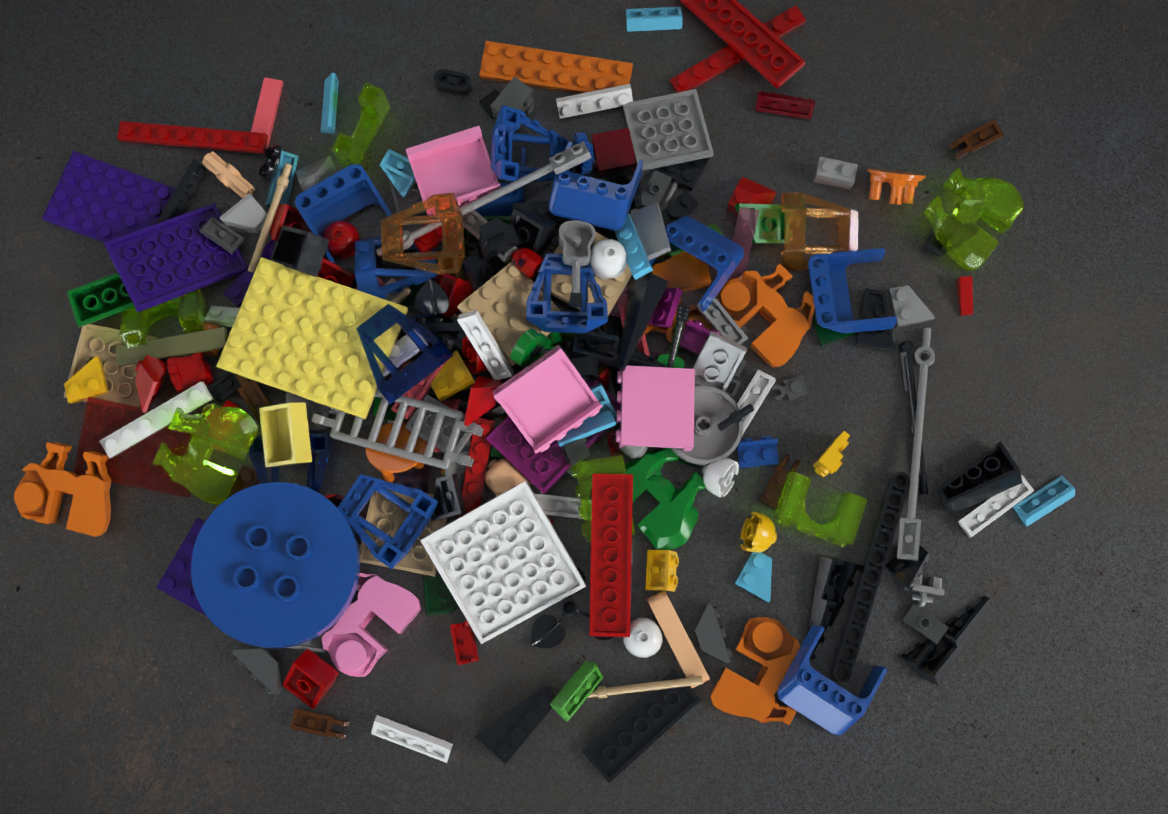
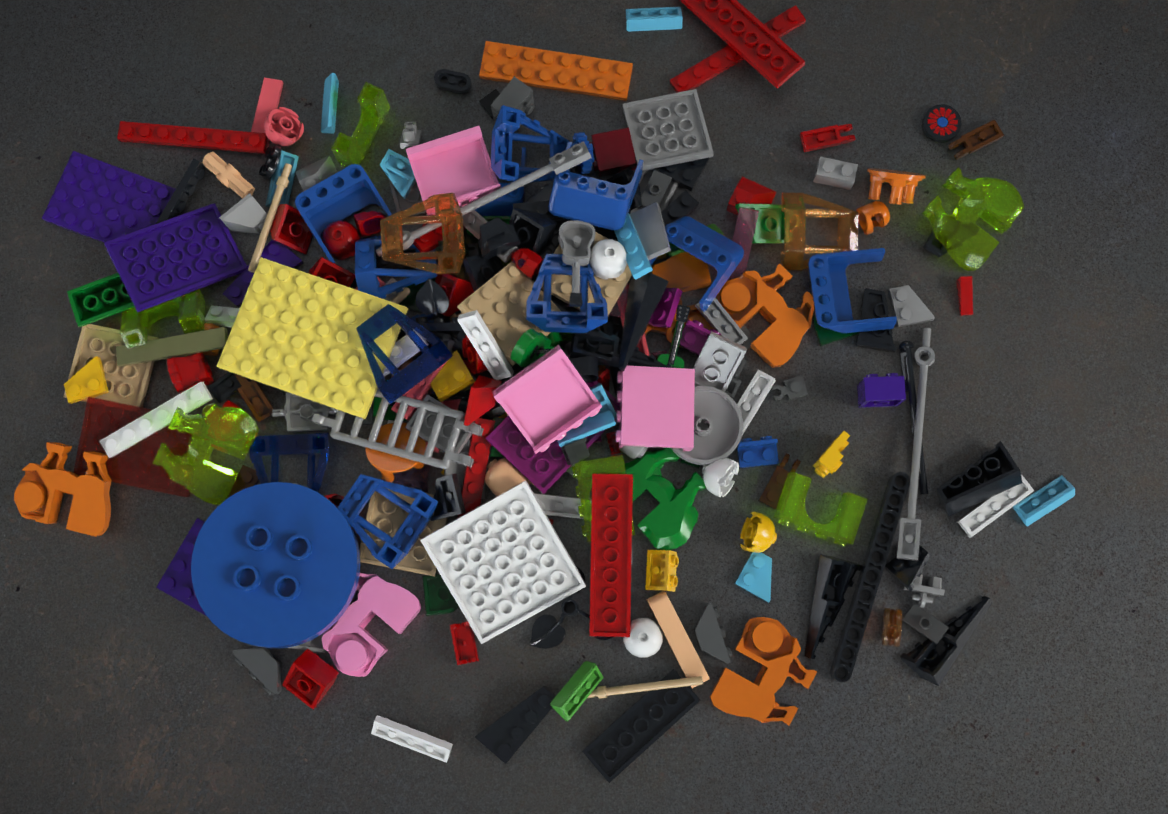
(149, 380): red slope -> none
(222, 235): dark grey plate -> none
(283, 127): none -> coral cylinder
(285, 434): light yellow piece -> none
(300, 250): black piece -> none
(316, 723): reddish brown hinge -> none
(368, 222): none -> red rock
(410, 136): none -> light grey hips
(594, 101): white plate -> none
(735, 417): black bar -> none
(785, 105): dark red plate -> none
(820, 697): blue windscreen -> none
(825, 137): none -> red hinge
(870, 210): none -> orange helmet
(881, 391): none -> dark purple brick
(891, 627): none -> clear orange head
(941, 123): none -> tile

